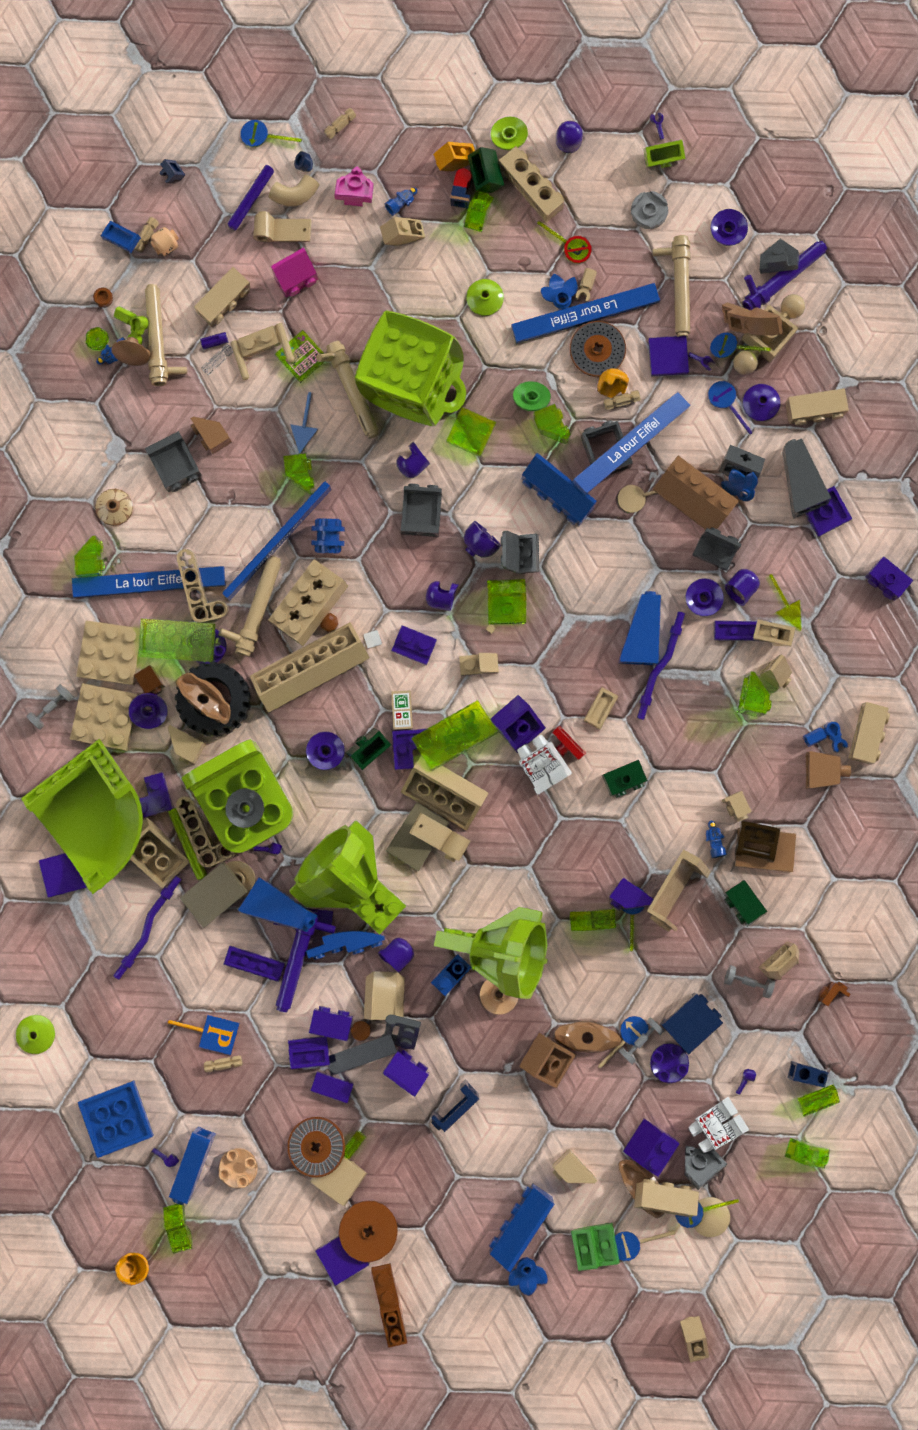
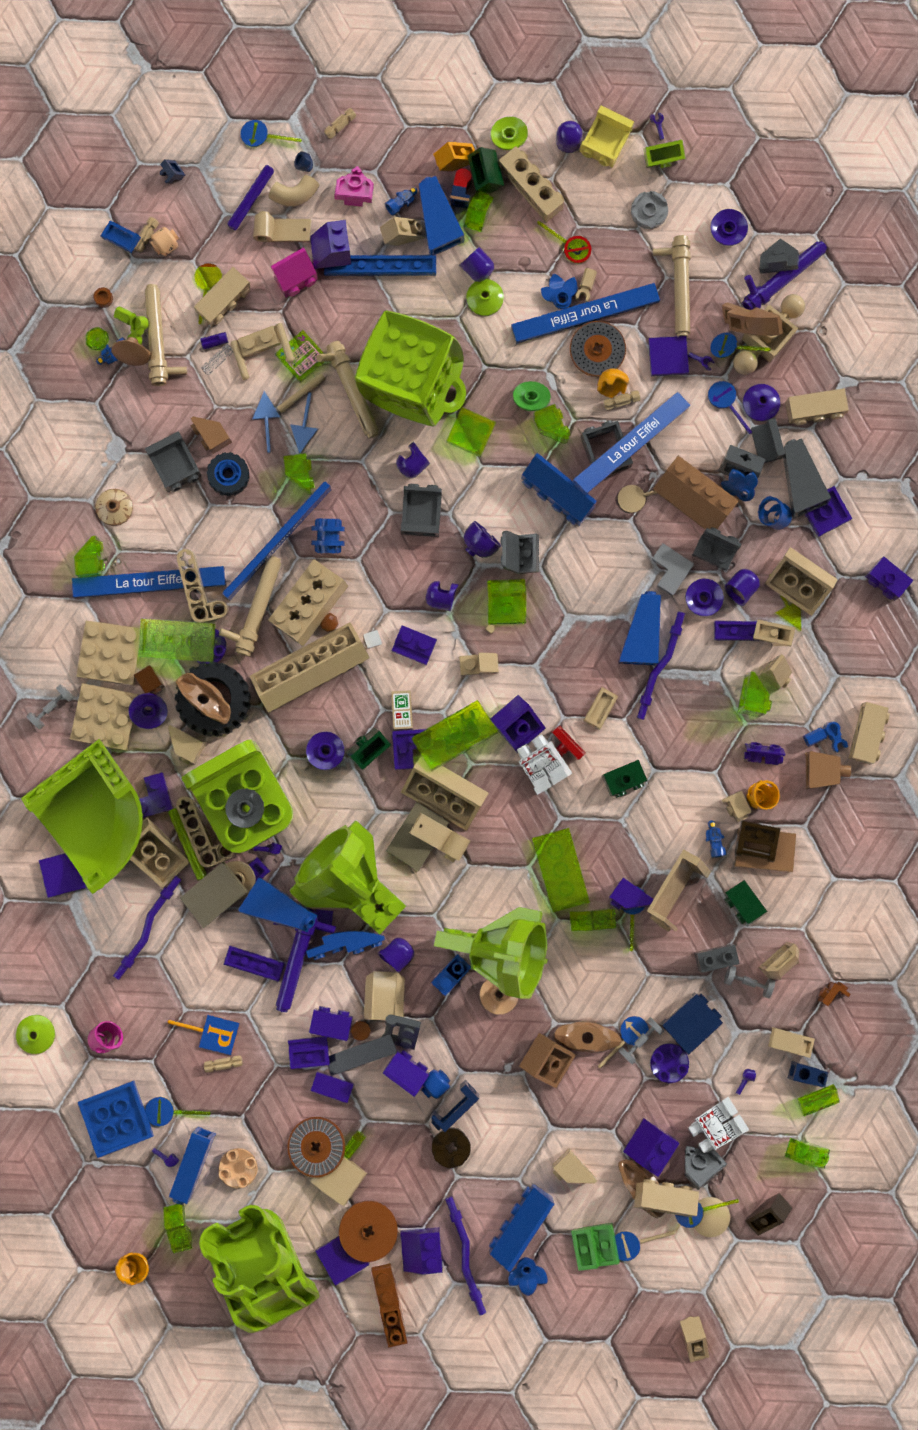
(96, 1043): none -> dark pink helmet
(161, 1111): none -> blue piece
(206, 277): none -> clear neon green piece
(223, 463): none -> black wheel
(257, 1269): none -> lime piece
(259, 868): none -> dark purple tile
(264, 411): none -> medium blue piece
(302, 392): none -> tan bar
(331, 245): none -> dark purple slope
(386, 266): none -> blue tile
(421, 1250): none -> dark purple slope
(436, 1084): none -> blue head
(439, 219): none -> blue slope
(458, 1156): none -> dark brown plate
(475, 1294): none -> dark purple bar
(478, 265): none -> dark purple helmet
(560, 870): none -> clear neon green tile
(606, 137): none -> light yellow panel
(676, 567): none -> light grey tile
(716, 958): none -> dark grey brick
(763, 796): none -> light orange helmet
(768, 441): none -> dark grey panel
(769, 1214): none -> dark brown slope
(773, 753): none -> dark purple hinge
(782, 509): none -> blue helmet
(791, 1042): none -> tan slope
(801, 581): none -> tan slope

